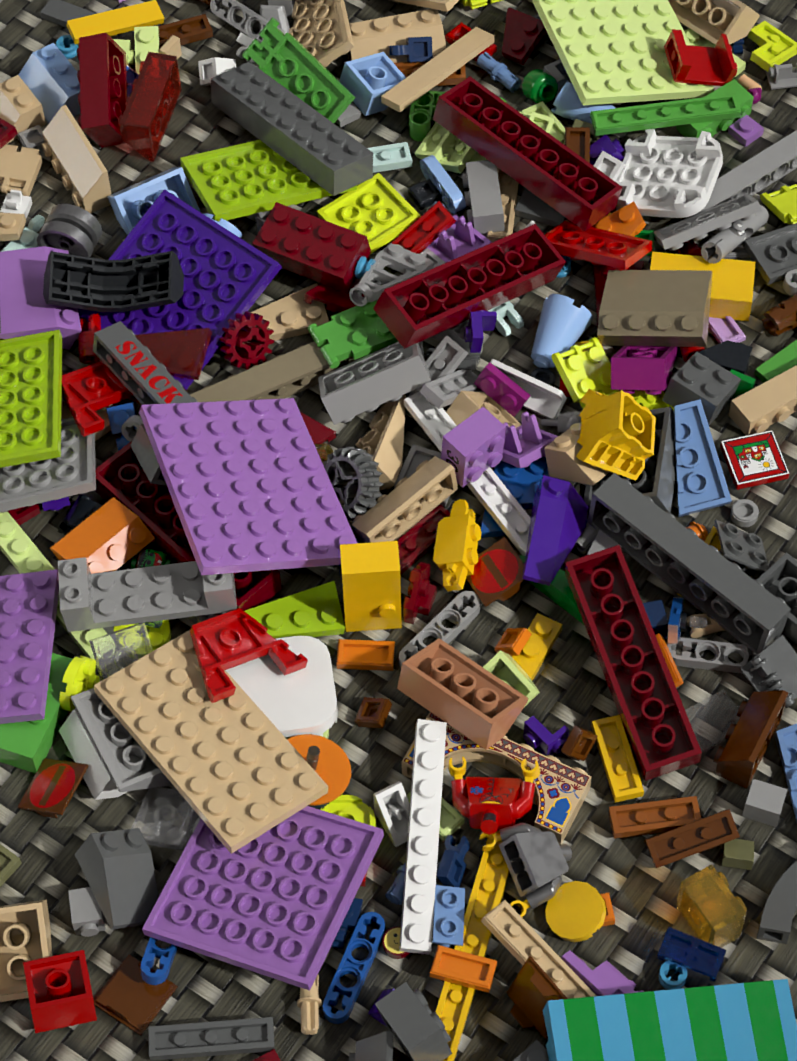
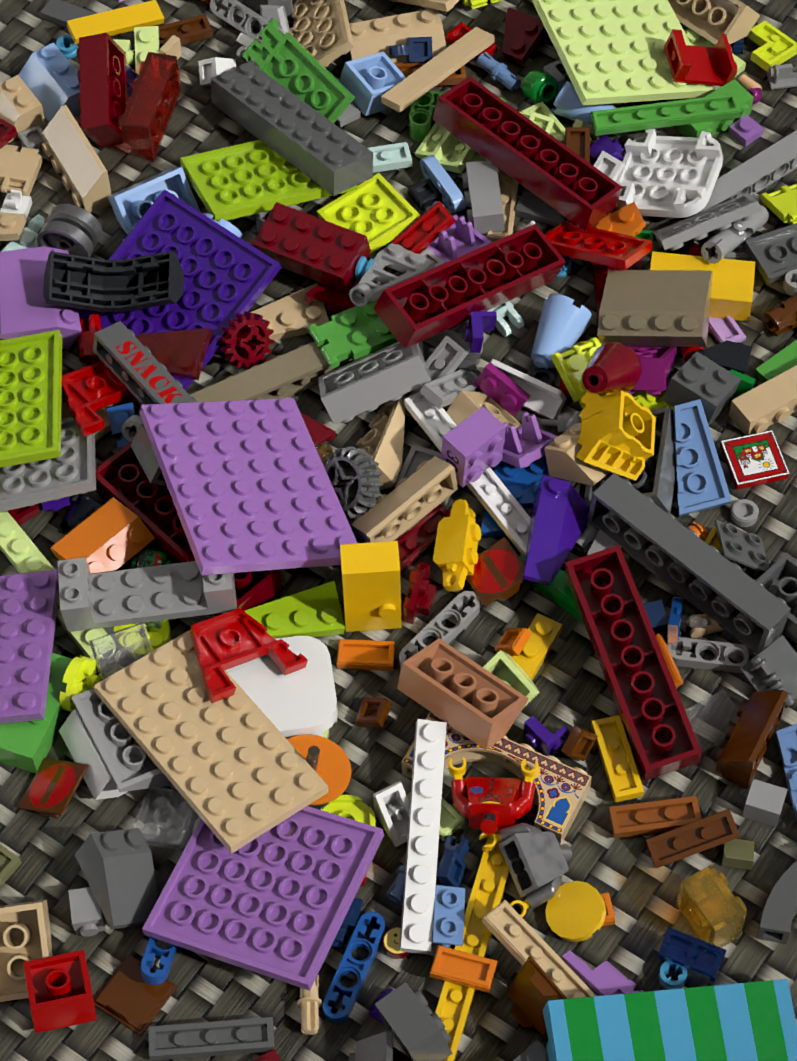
(612, 369): none -> dark red cone

